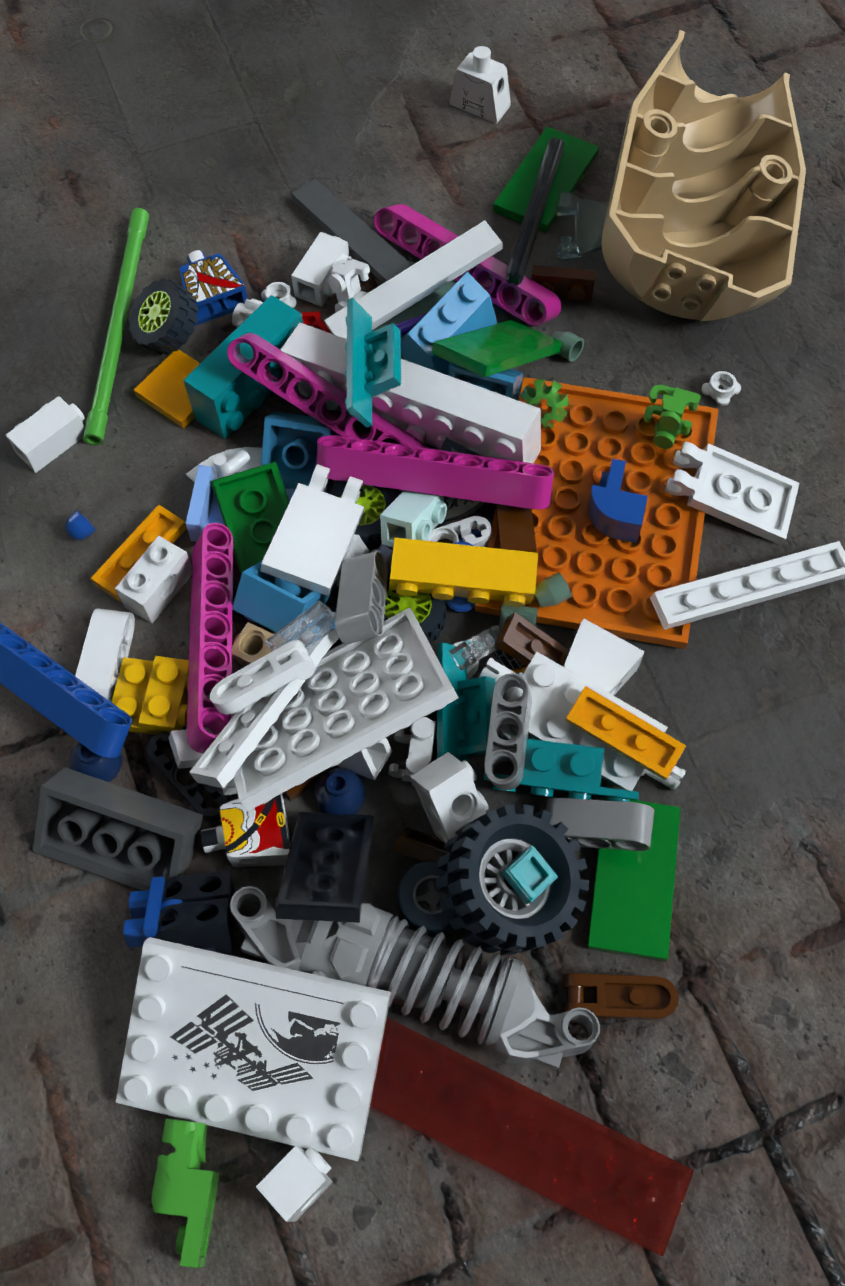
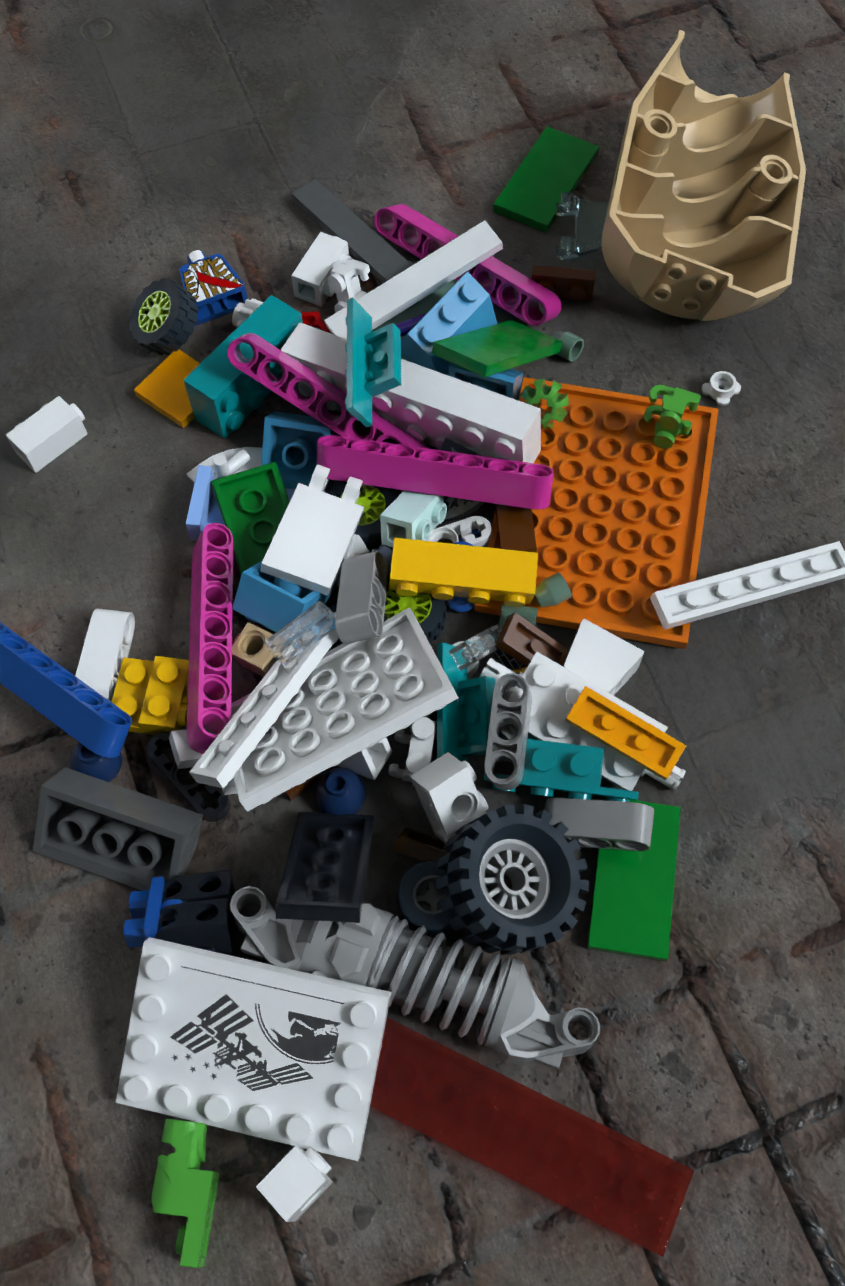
(78, 526): blue hinge -> none
(98, 417): bright green piece -> none
(154, 579): white brick -> none
(158, 523): light orange plate -> none
(252, 836): torso -> none
(262, 677): white plate -> none
(281, 291): white plate -> none
(481, 86): white torso -> none
(529, 874): teal tile -> none
(534, 212): black axle -> none
(616, 511): blue brick -> none
(622, 995): reddish brown plate -> none
(735, 490): white tile -> none

